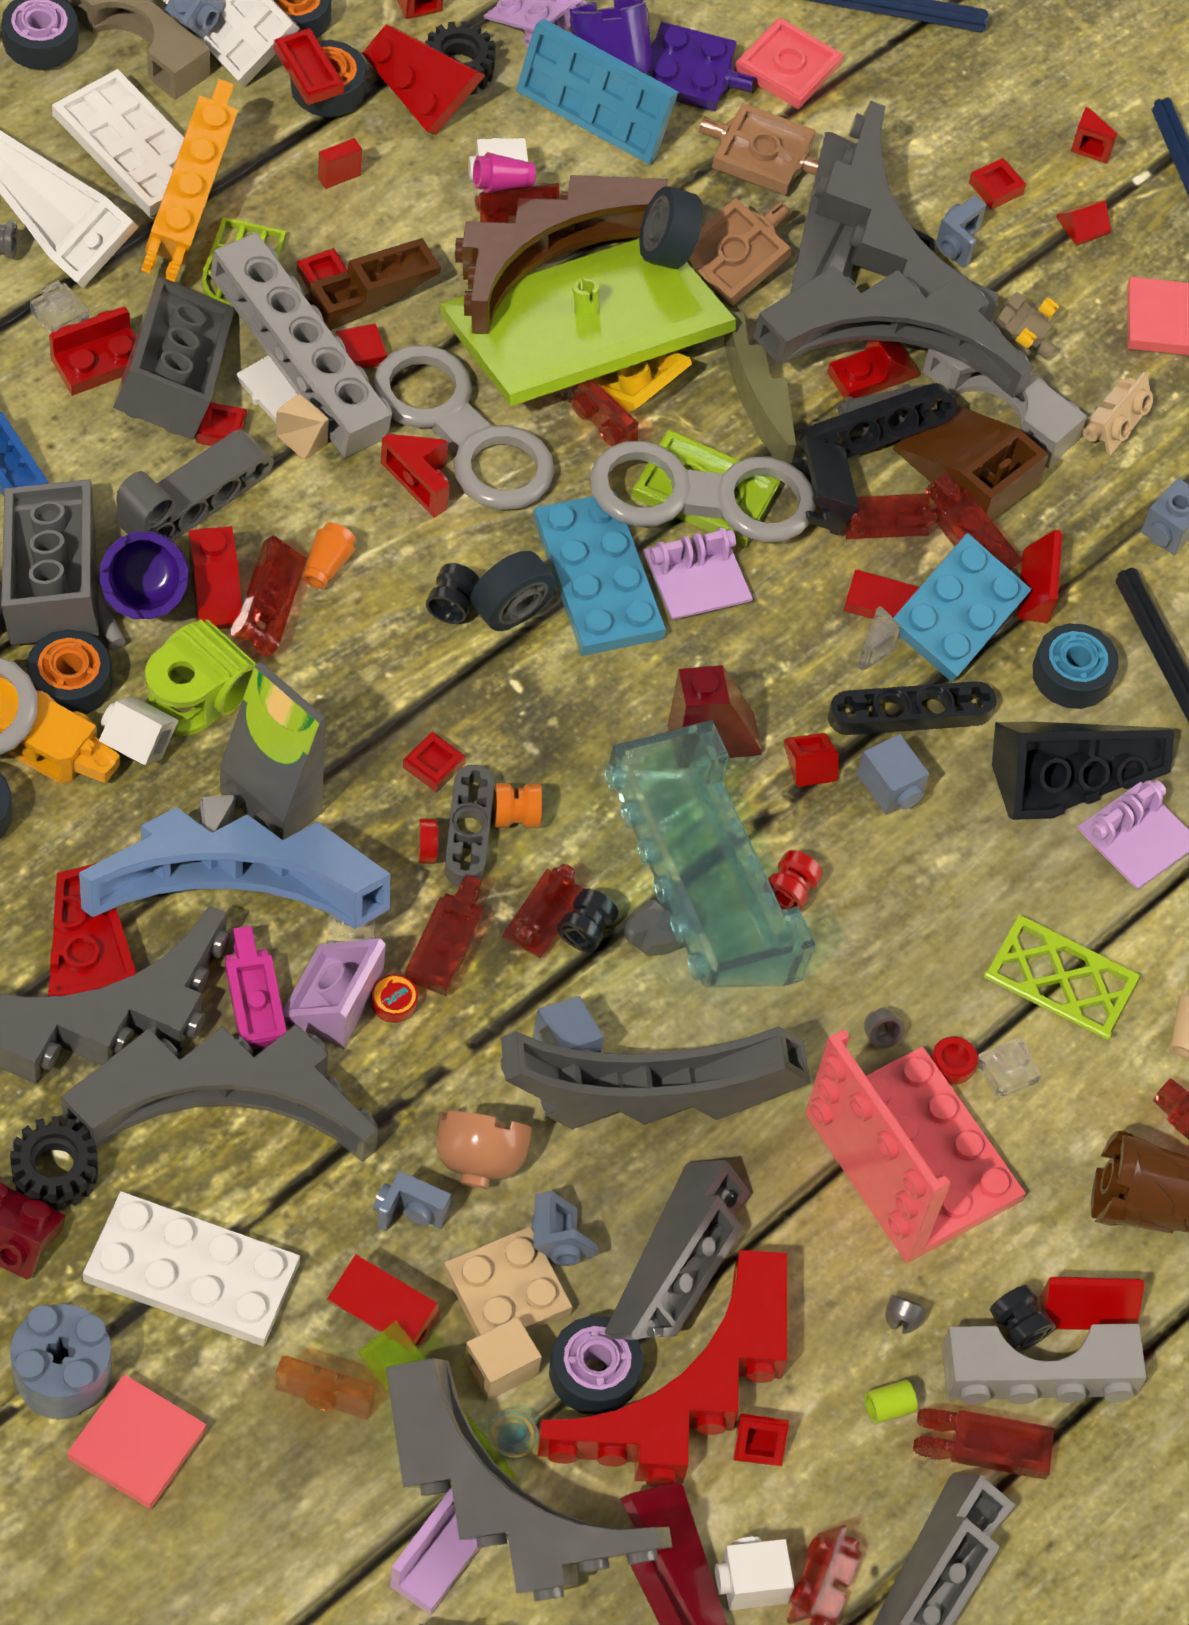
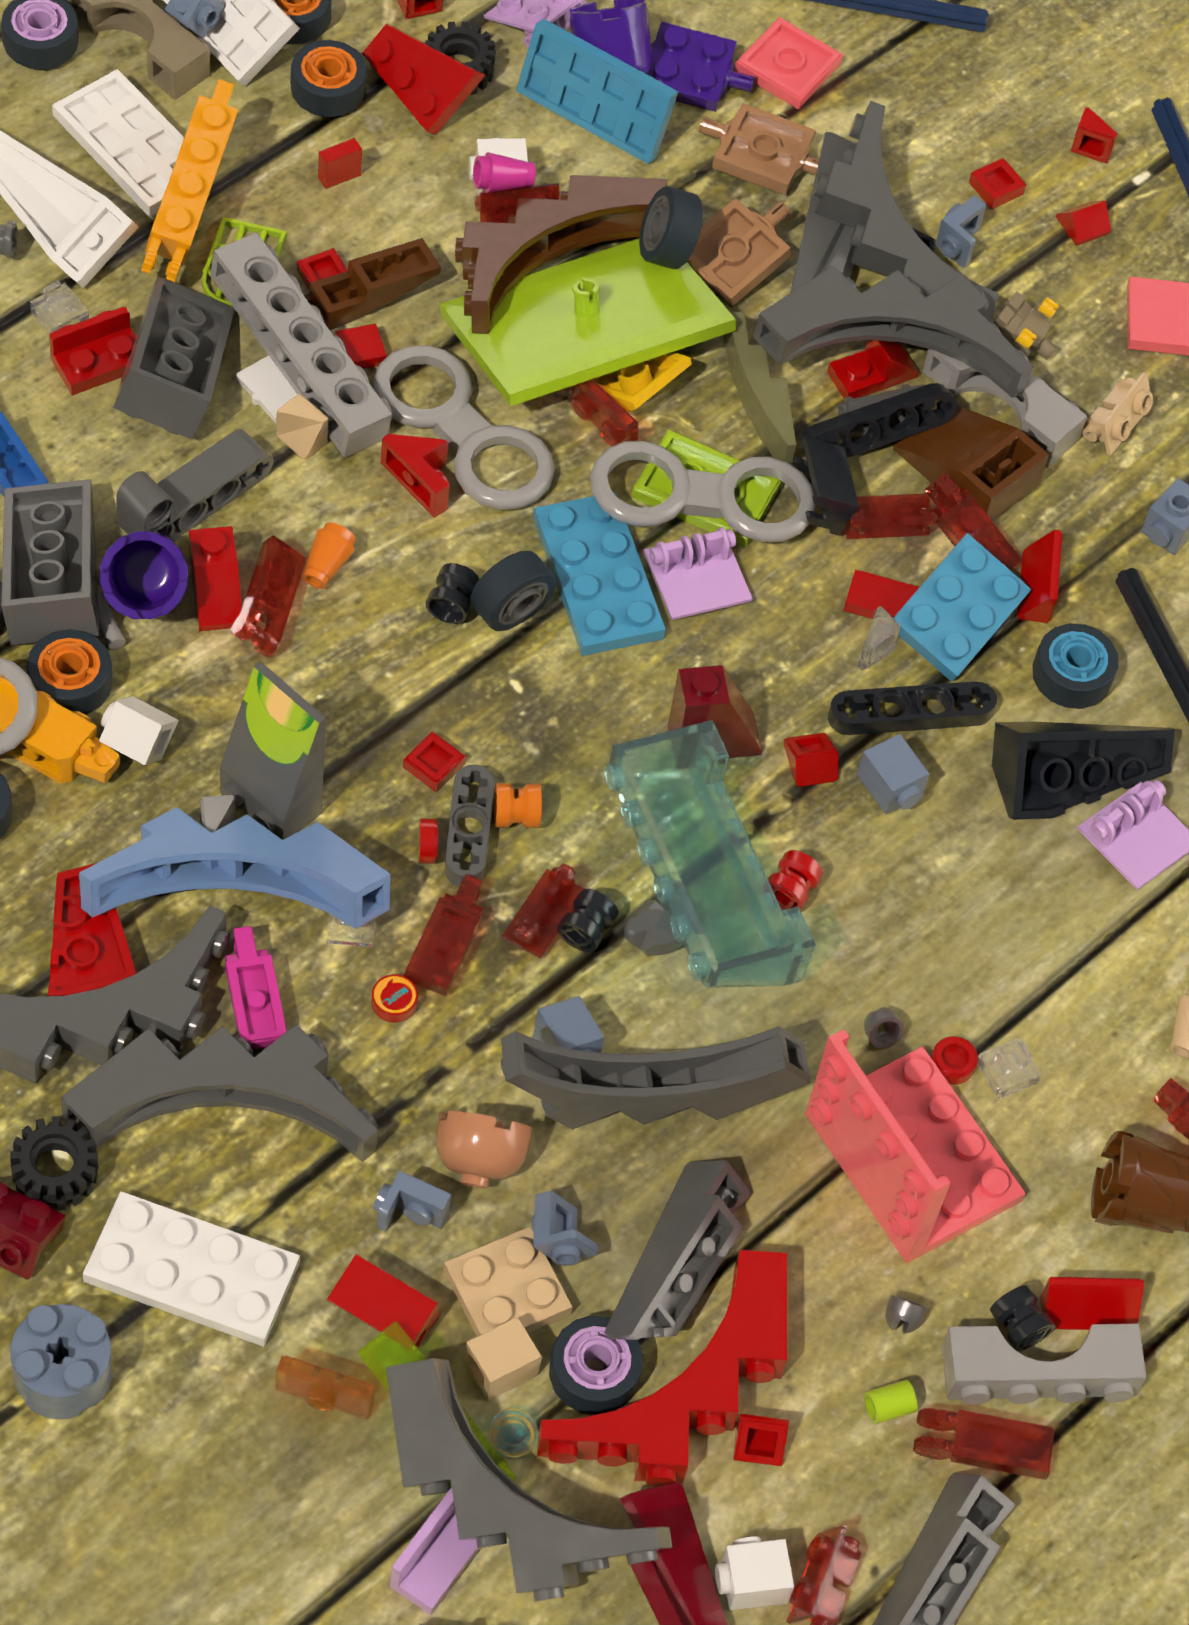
(136, 1441): coral tile -> none
(198, 670): lime piece -> none
(220, 422): red tile -> none
(308, 66): red tile -> none
(336, 989): lavender slope -> none
(1055, 943): lime window -> none

